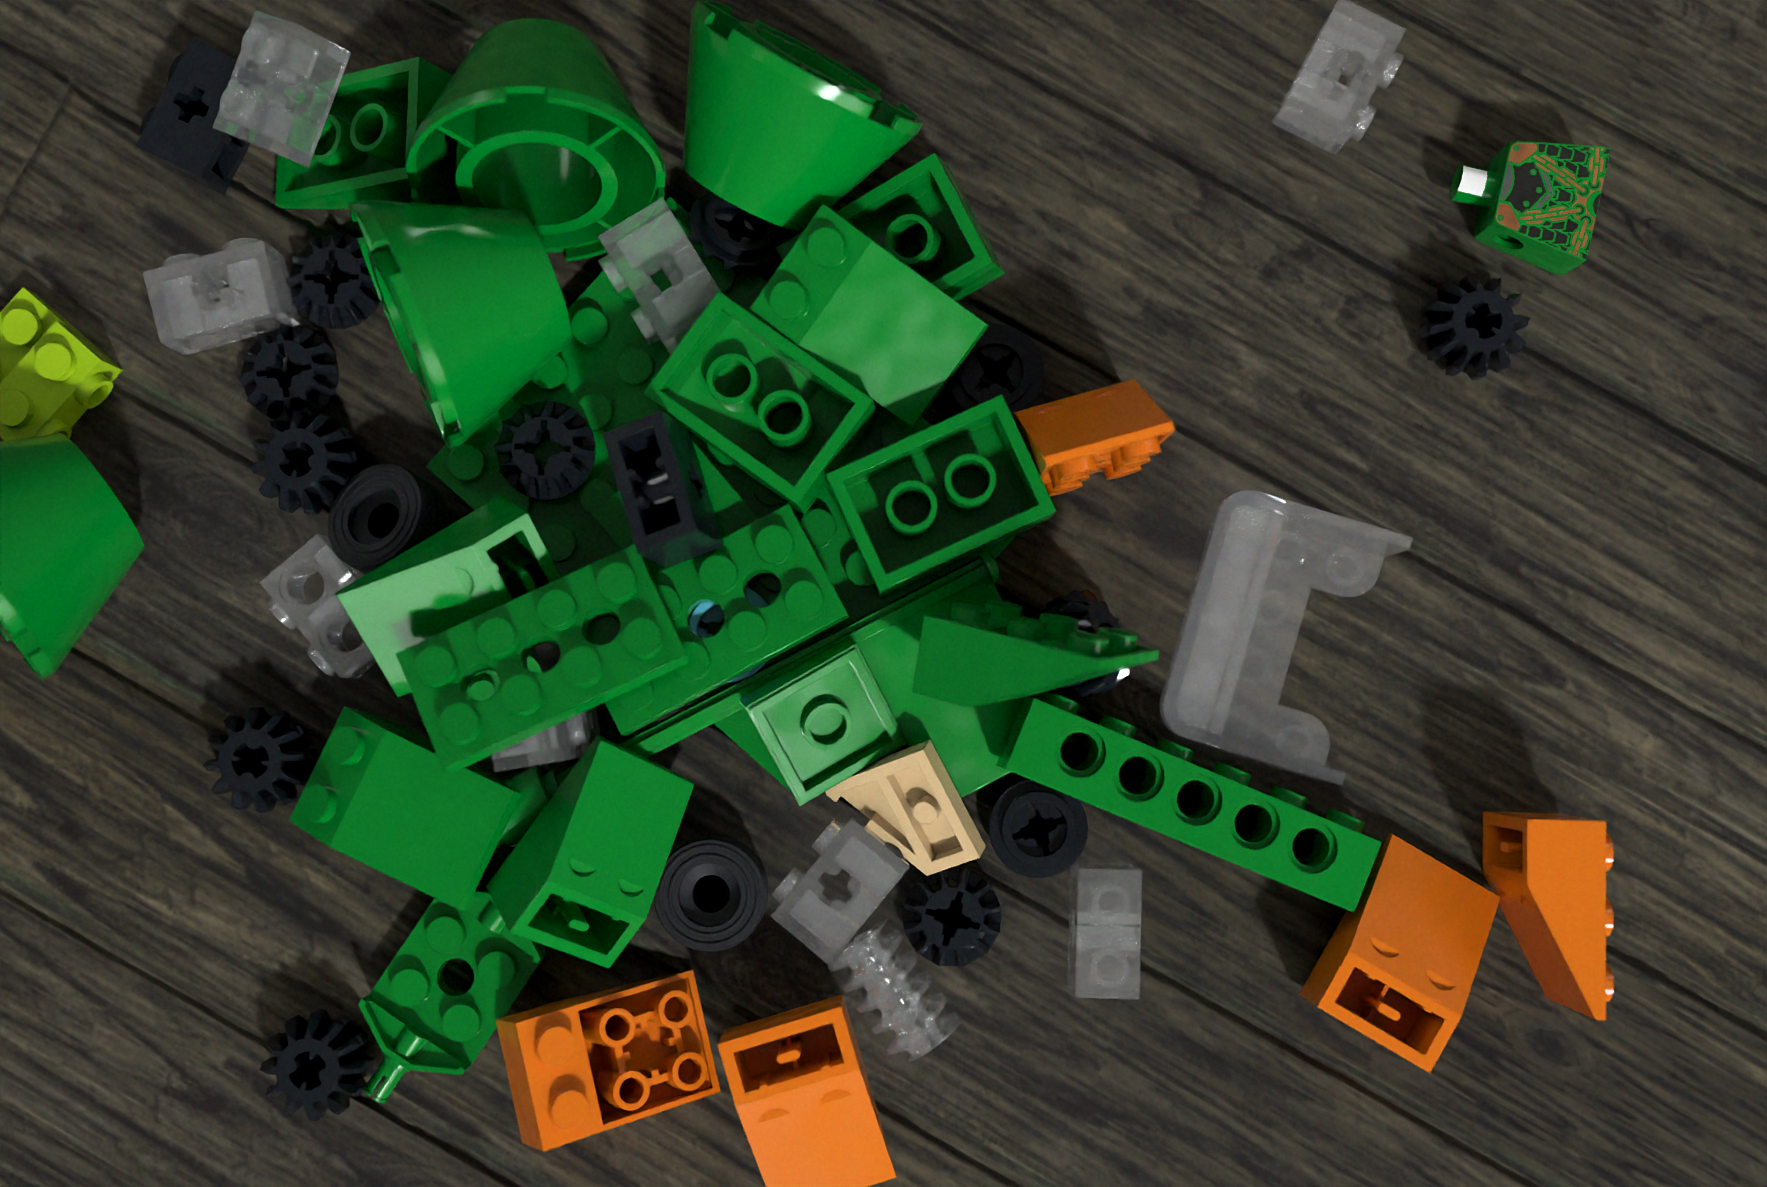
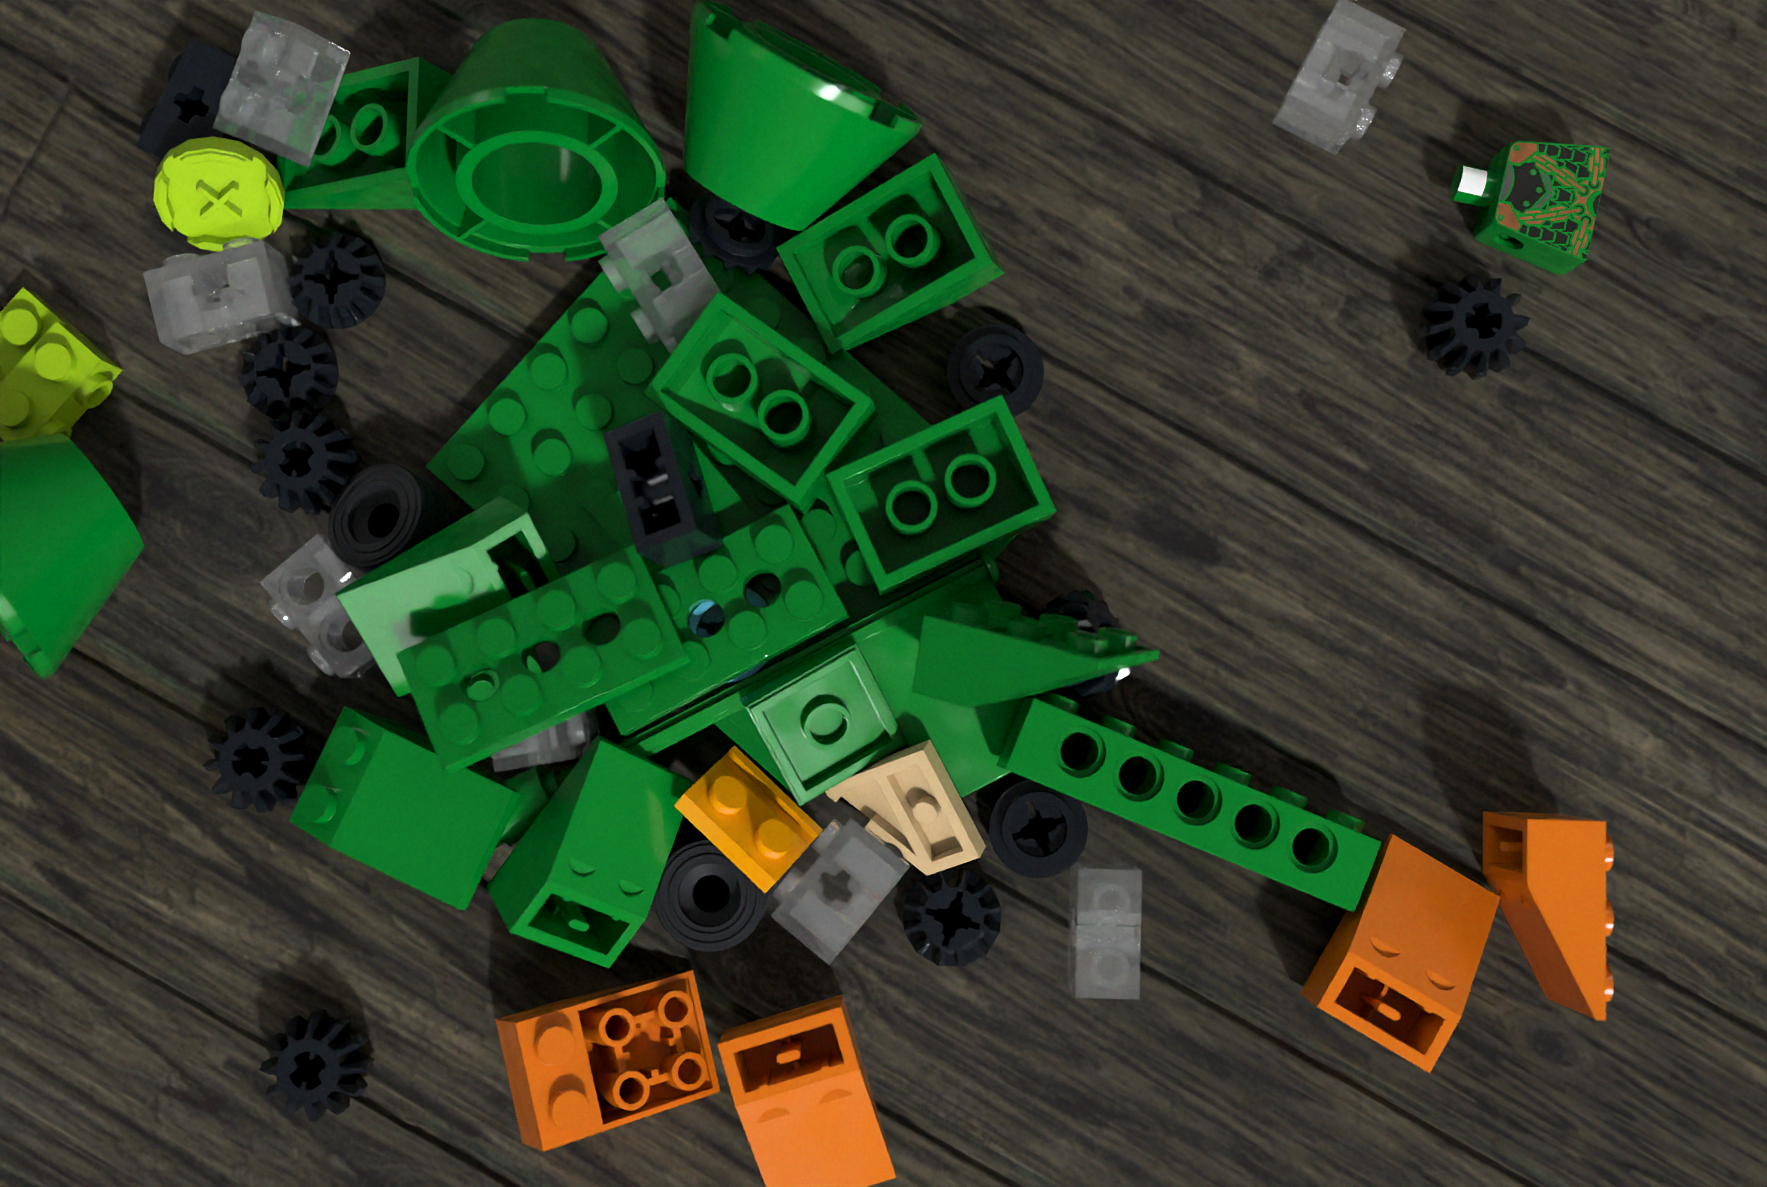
(218, 192): none -> lime tile
(422, 1019): green plate -> none
(465, 303): green cone -> none
(564, 470): black gear -> none
(748, 818): none -> light orange plate
(868, 316): green slope -> none
(895, 992): clear piece -> none
(1093, 433): orange slope -> none
(1246, 621): clear windscreen -> none

